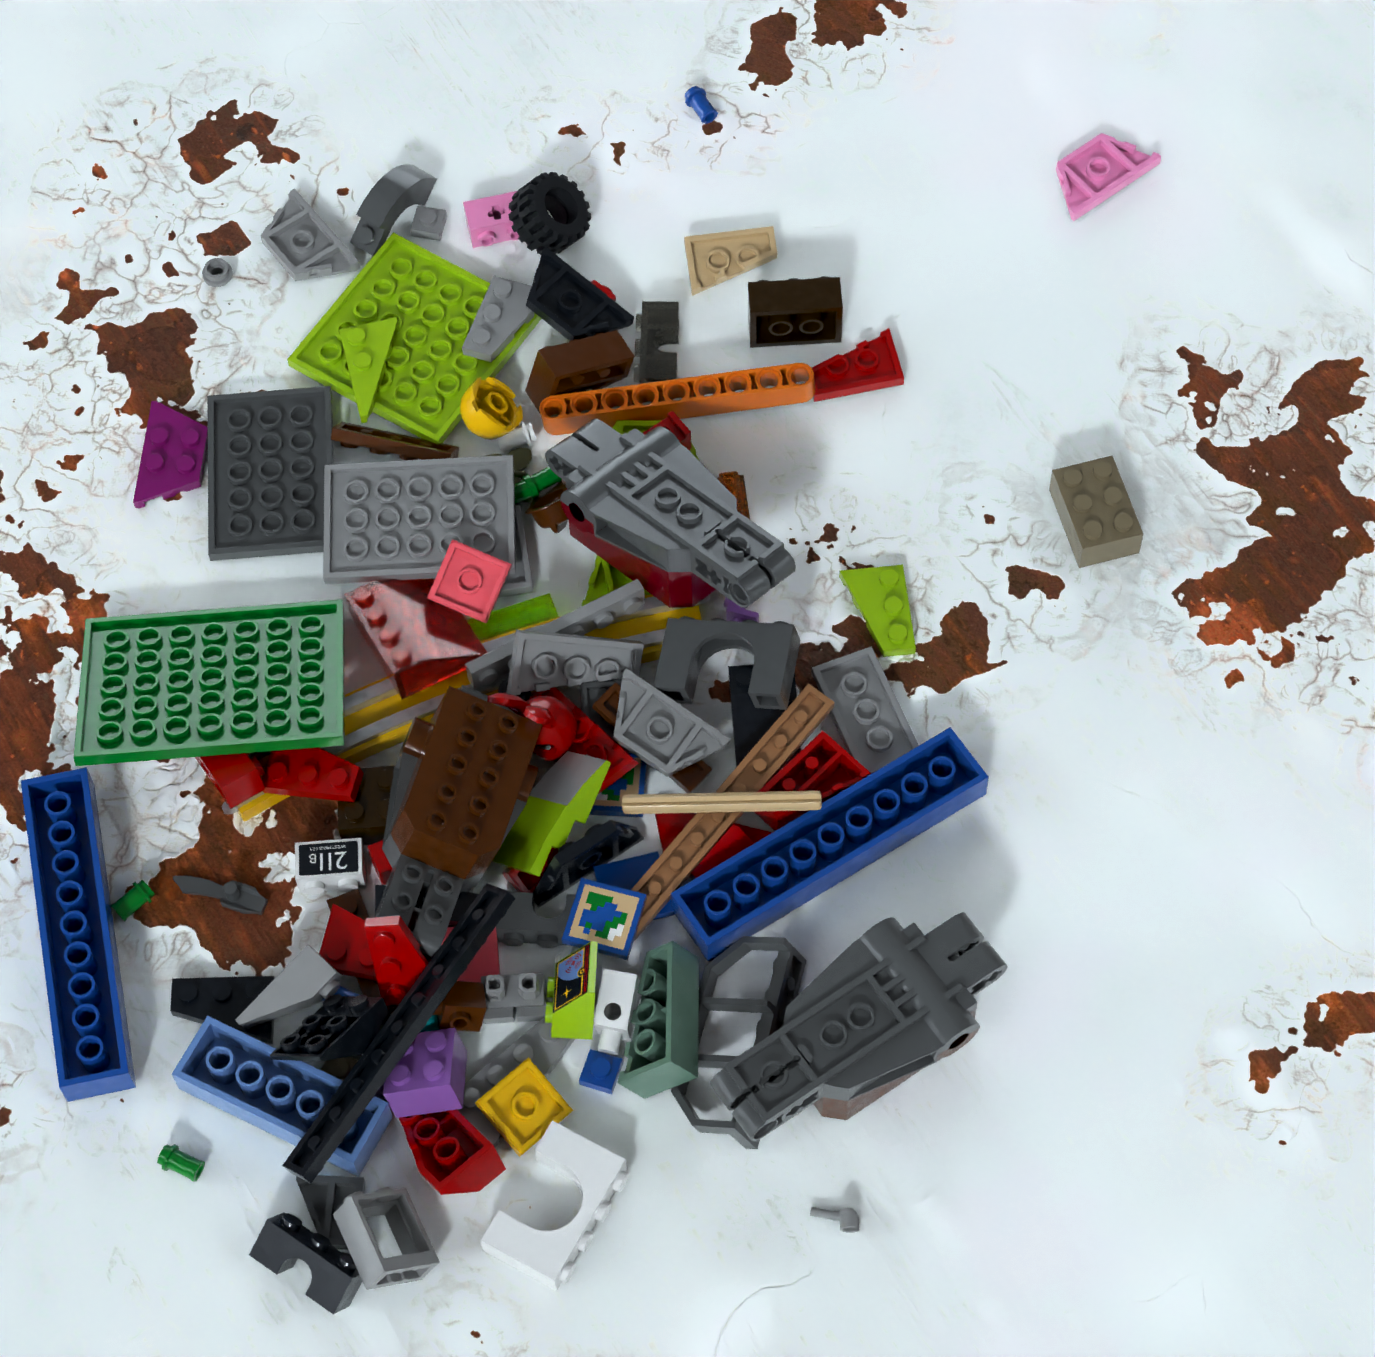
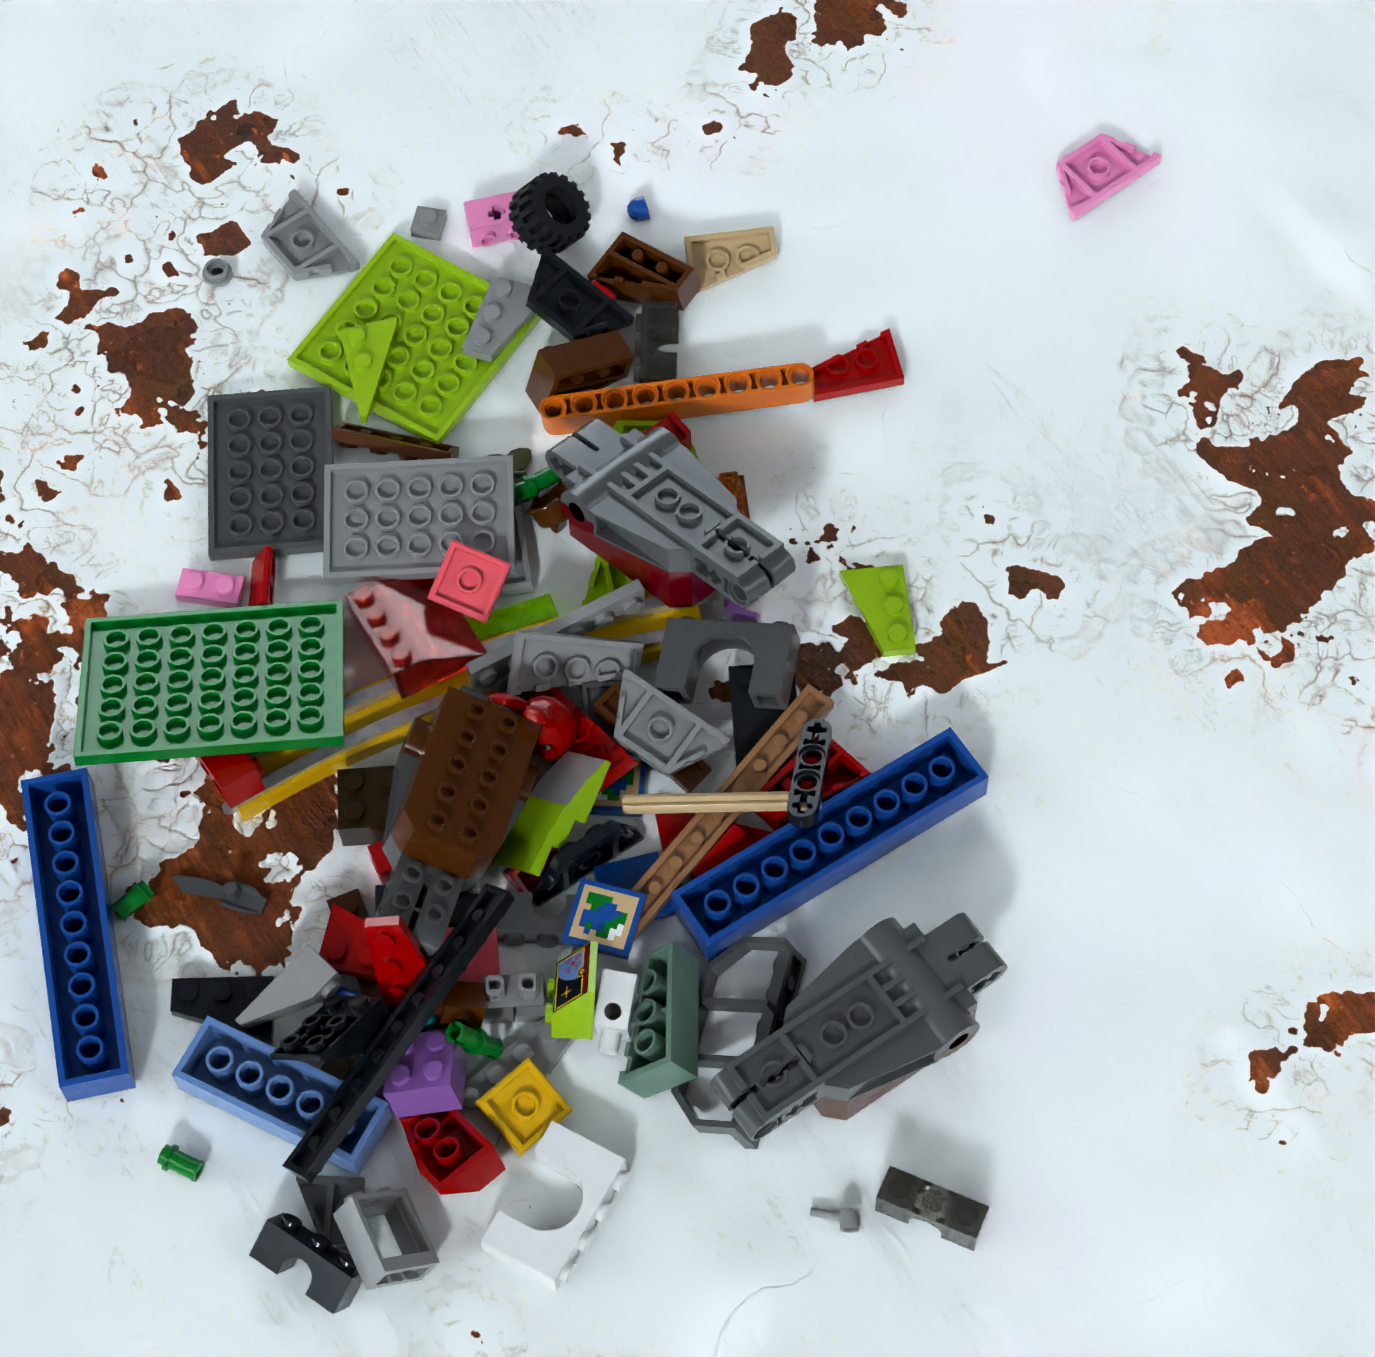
(171, 455): magenta wing -> none
(210, 588): none -> bright pink plate
(262, 578): none -> red slope
(311, 775): red wing -> none
(330, 865): brick -> none
(385, 203): dark grey arch -> none
(474, 1040): none -> green pin
(490, 409): yellow cylinder -> none
(519, 436): white pin -> none
(601, 1071): blue plate -> none
(638, 209): none -> blue hinge
(644, 273): none -> reddish brown wedge
(696, 98): blue pin -> none
(795, 312): dark brown brick -> none
(809, 772): none -> black beam
(865, 709): light grey plate -> none
(953, 1214): none -> clear smoke arch
(1095, 511): dark tan brick -> none

